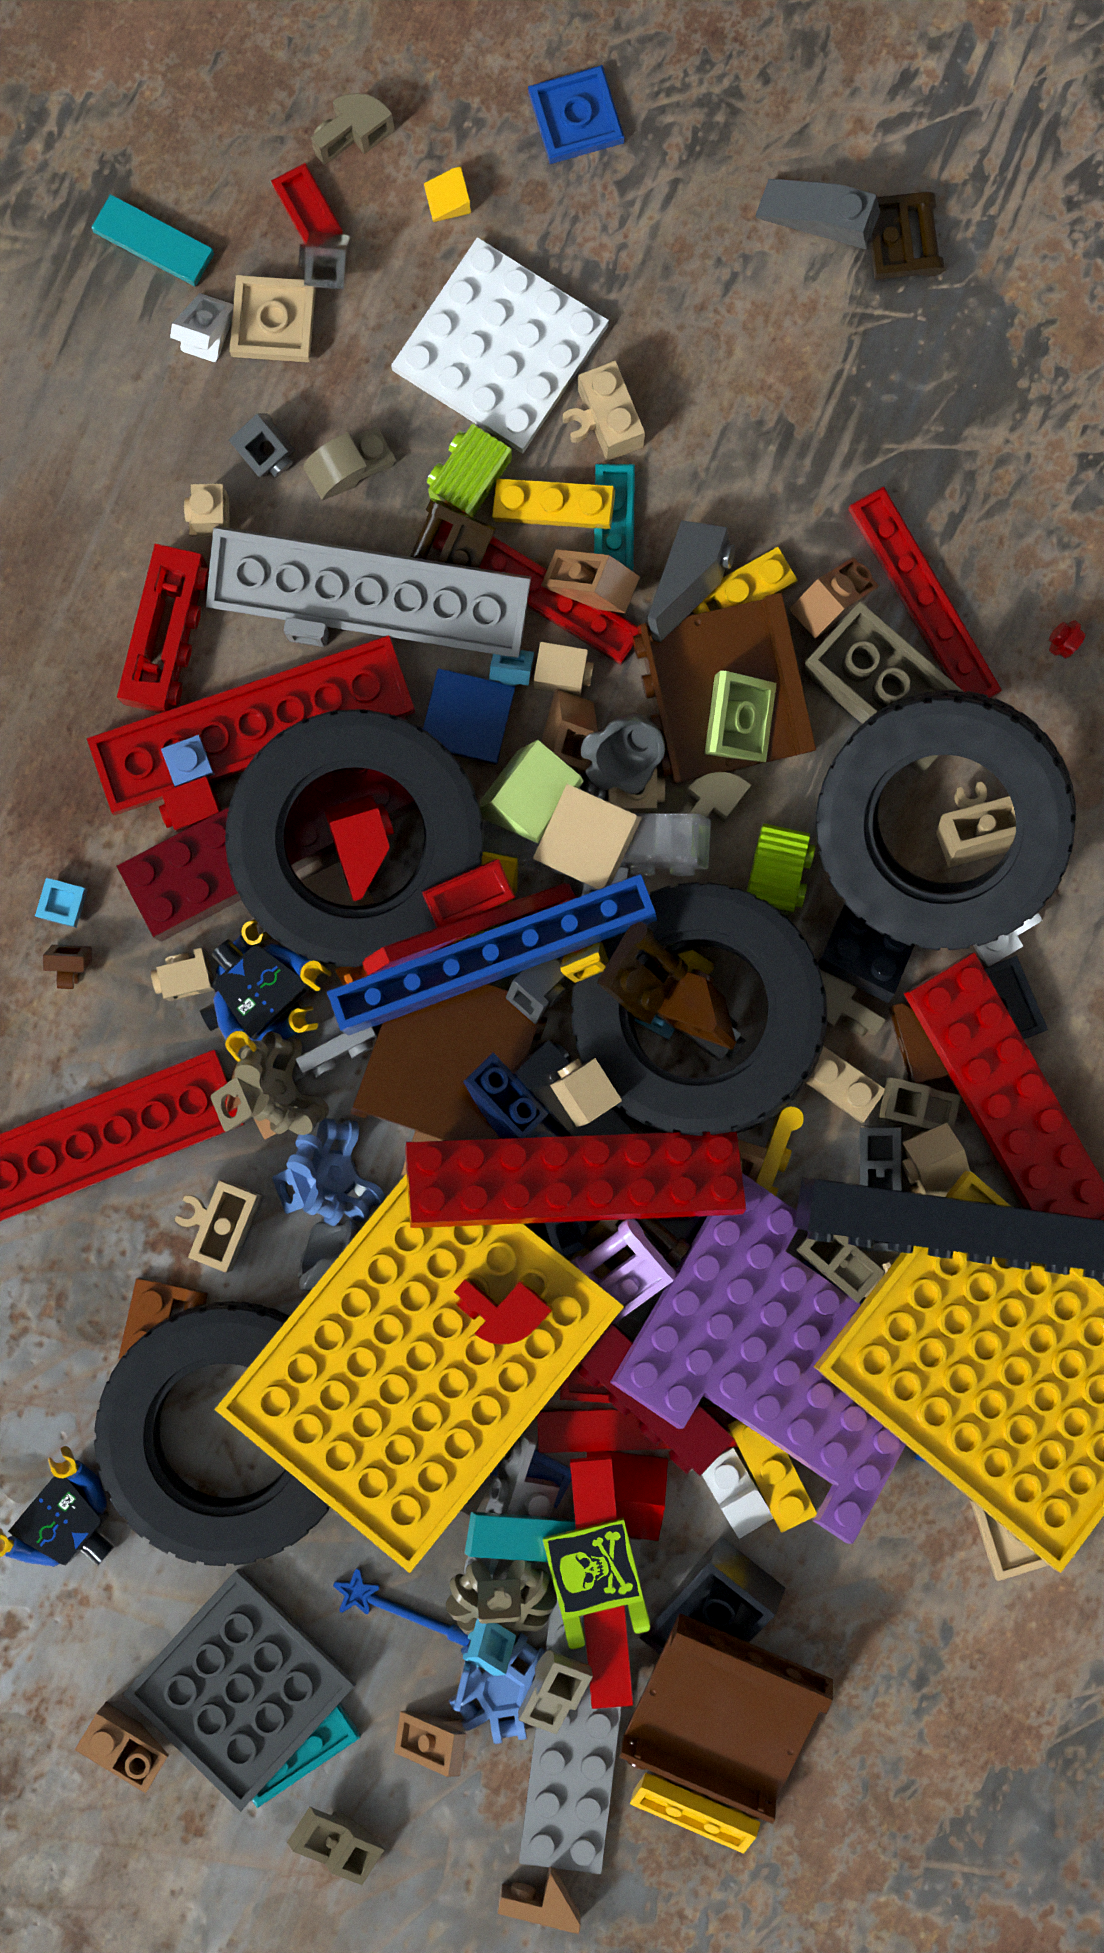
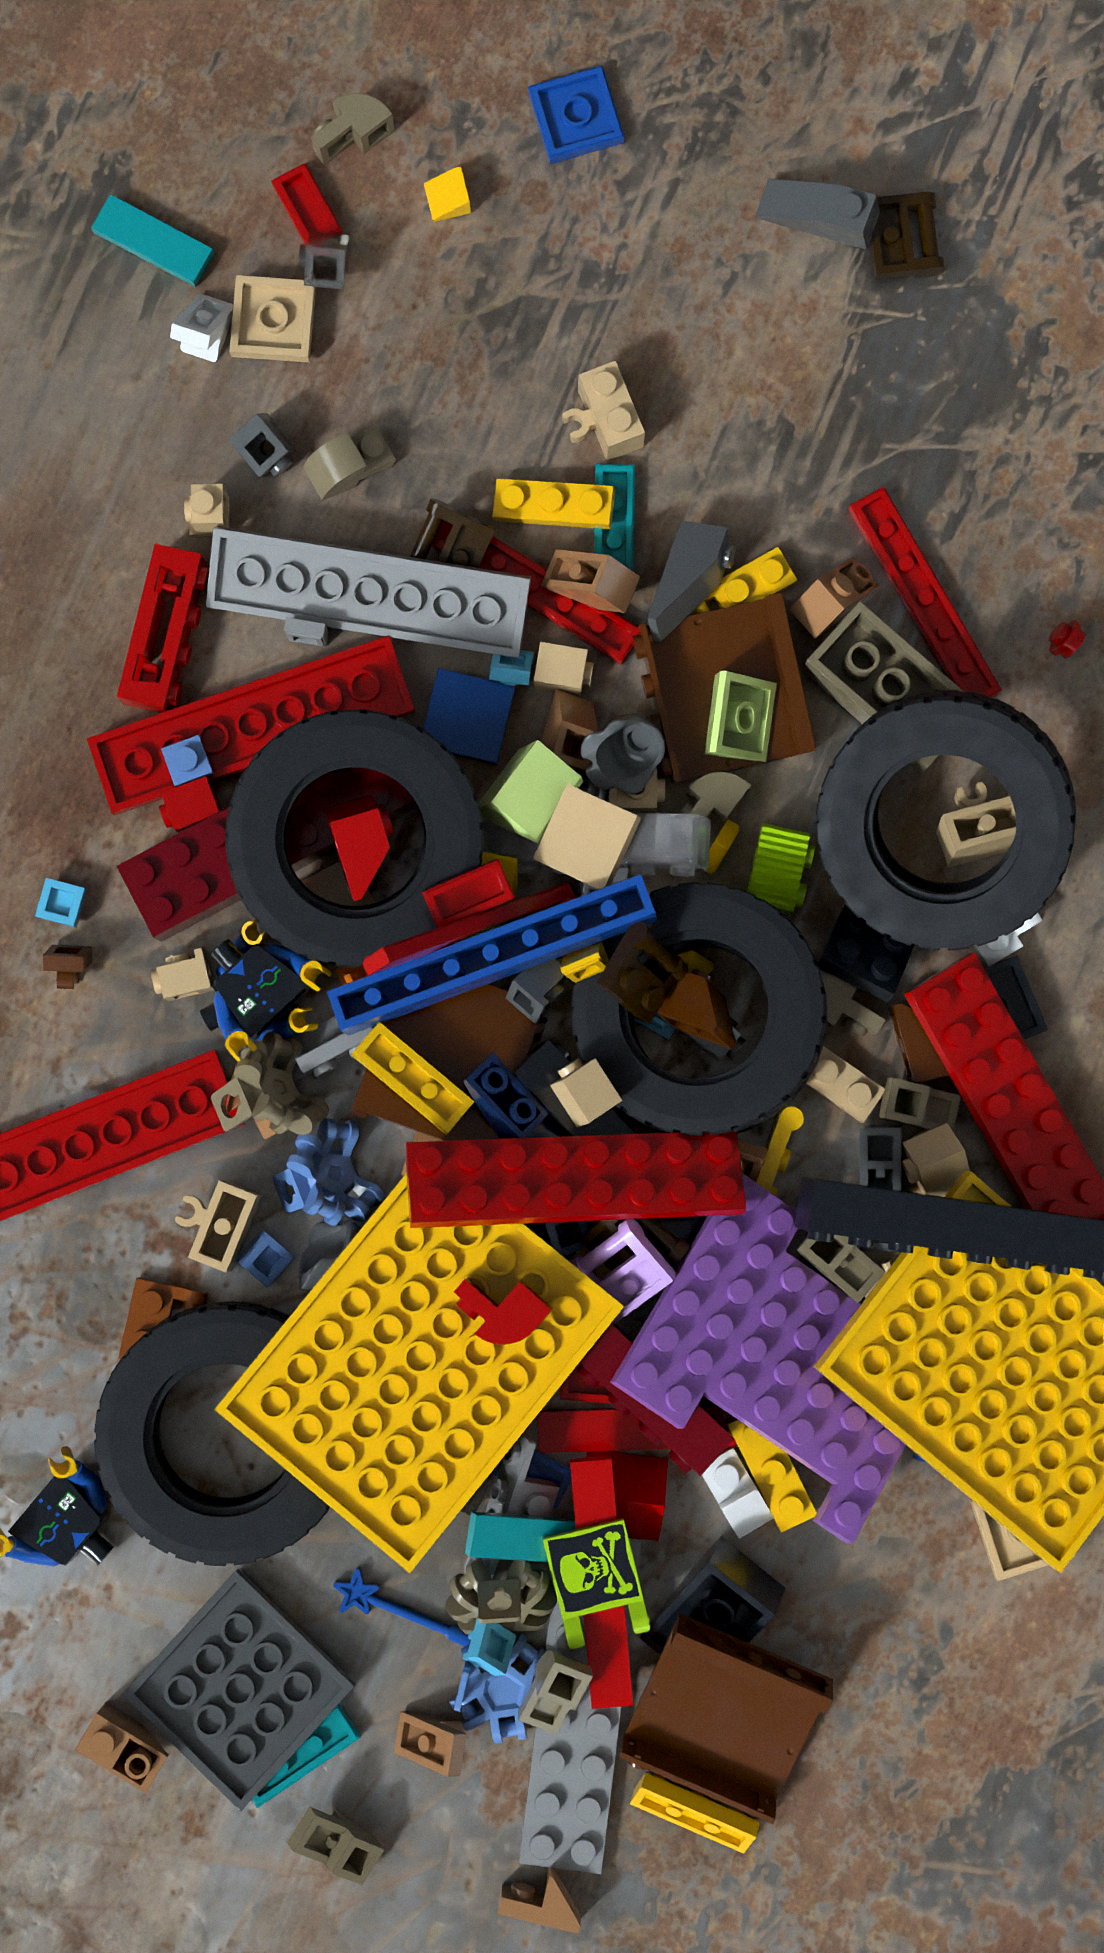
(264, 1258): none -> medium blue plate
(412, 1078): none -> yellow plate
(470, 470): lime brick -> none
(500, 345): white plate -> none
(721, 845): none -> yellow tile

